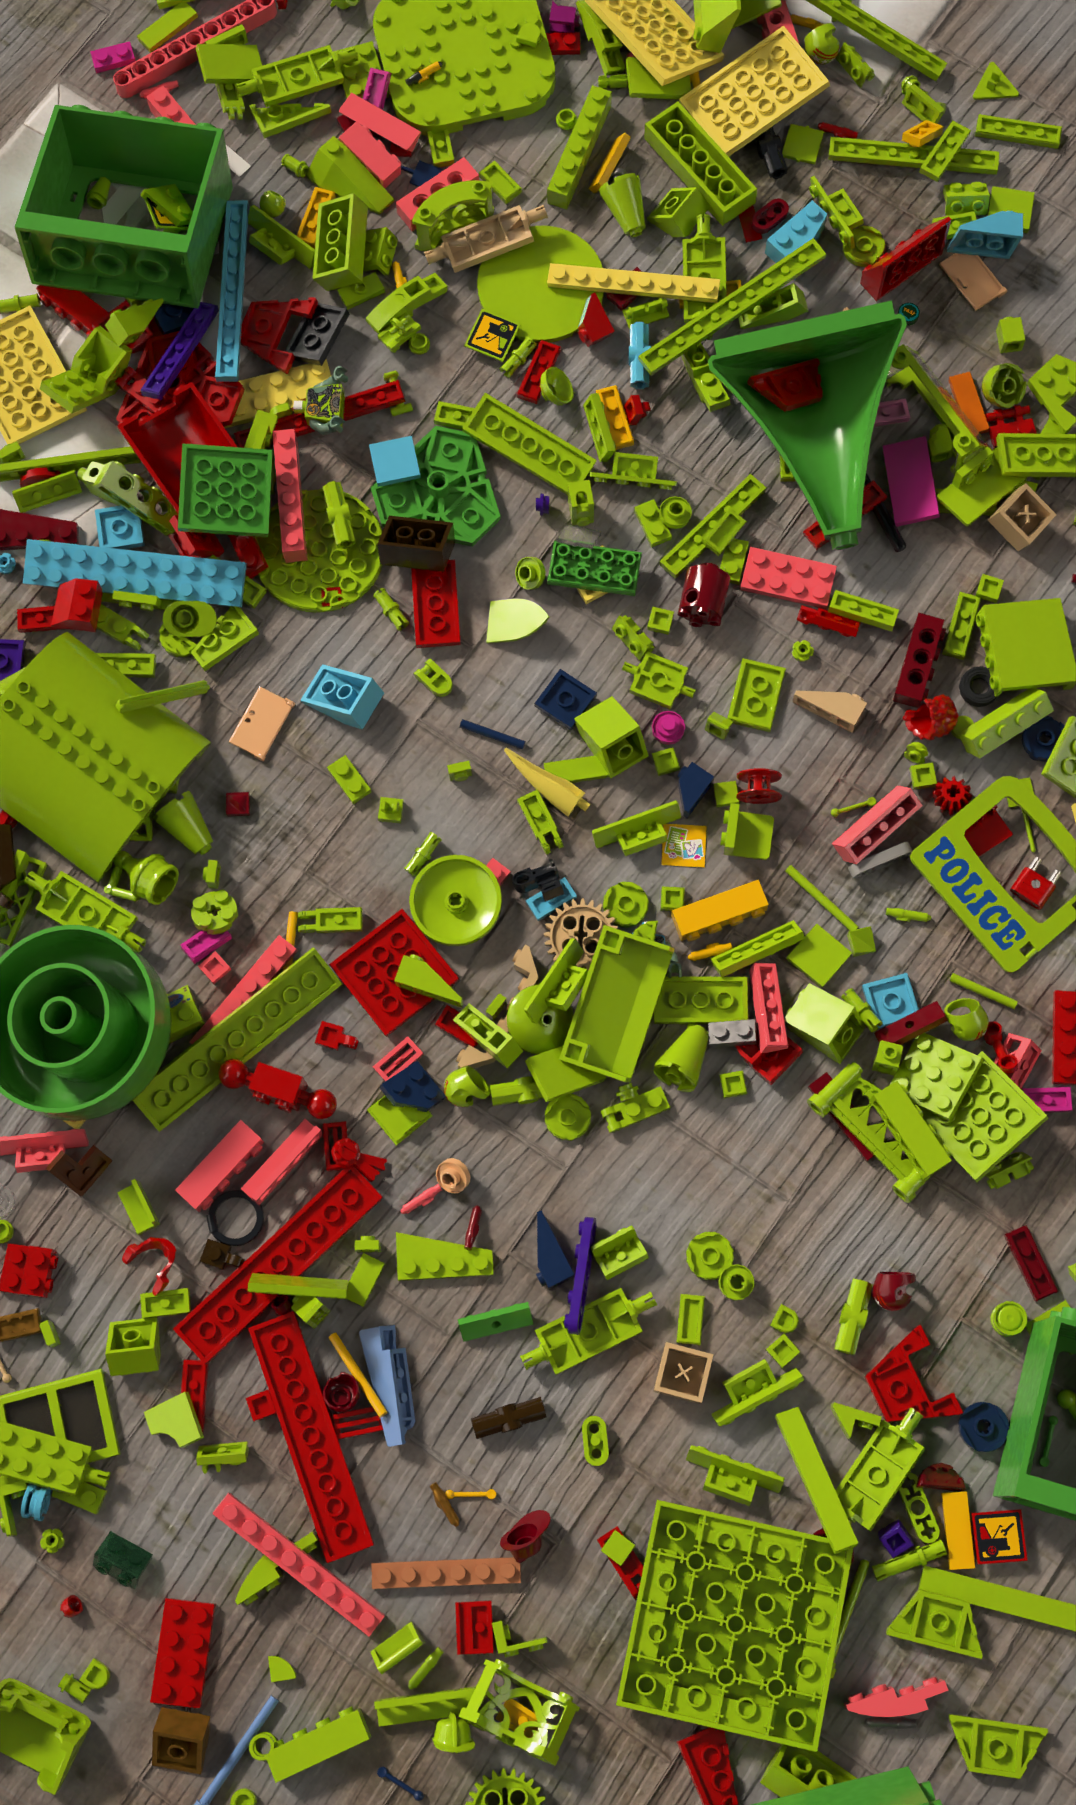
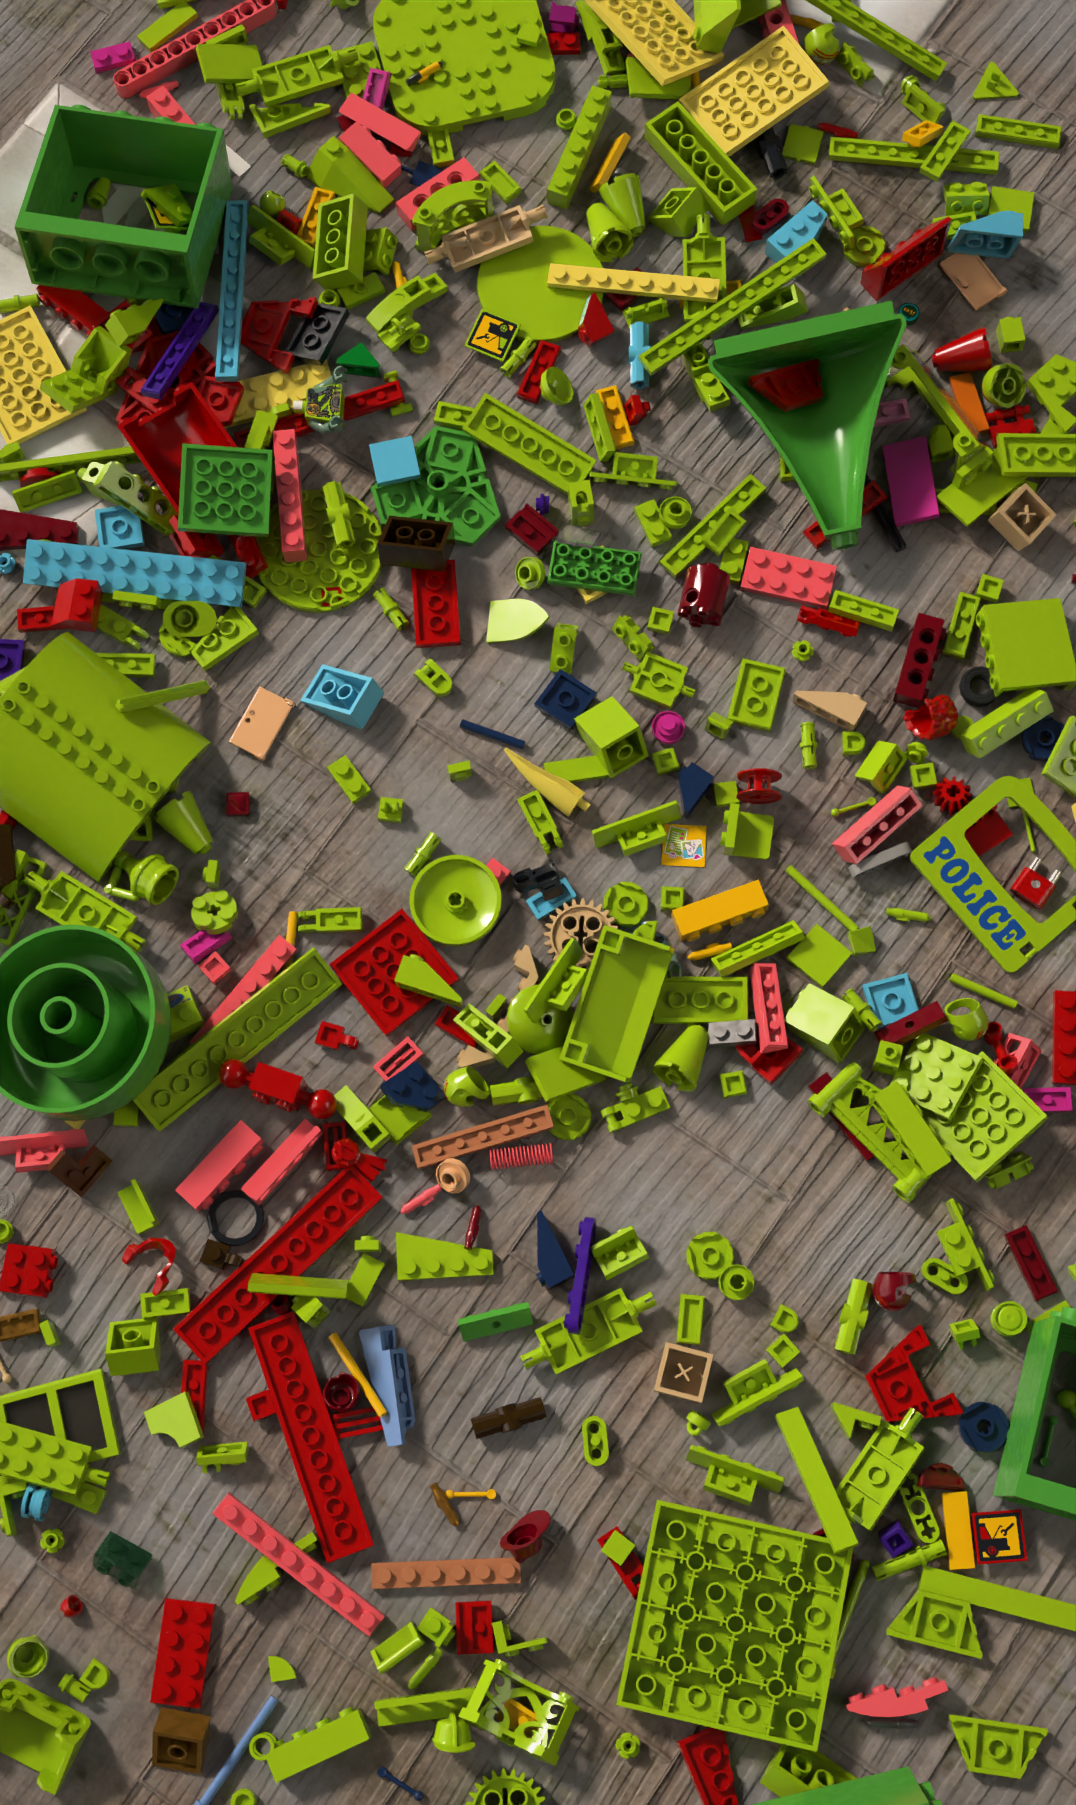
(27, 1657): none -> lime helmet
(127, 1116): none -> lime tile
(289, 221): none -> red tile
(329, 295): none -> lime plate
(359, 362): none -> green slope
(361, 1119): none -> lime slope
(437, 1627): none -> lime bracket
(483, 1136): none -> nougat plate
(515, 1157): none -> coral piece
(532, 529): none -> dark red plate
(563, 647): none -> lime bracket
(608, 234): none -> lime cone
(625, 1752): none -> lime plate
(699, 1420): none -> lime tile
(808, 745): none -> lime pin
(852, 743): none -> lime tile
(882, 765): none -> lime panel
(943, 1276): none -> lime plate
(960, 1248): none -> lime bracket
(964, 1331): none -> lime tile
(965, 353): none -> red cone

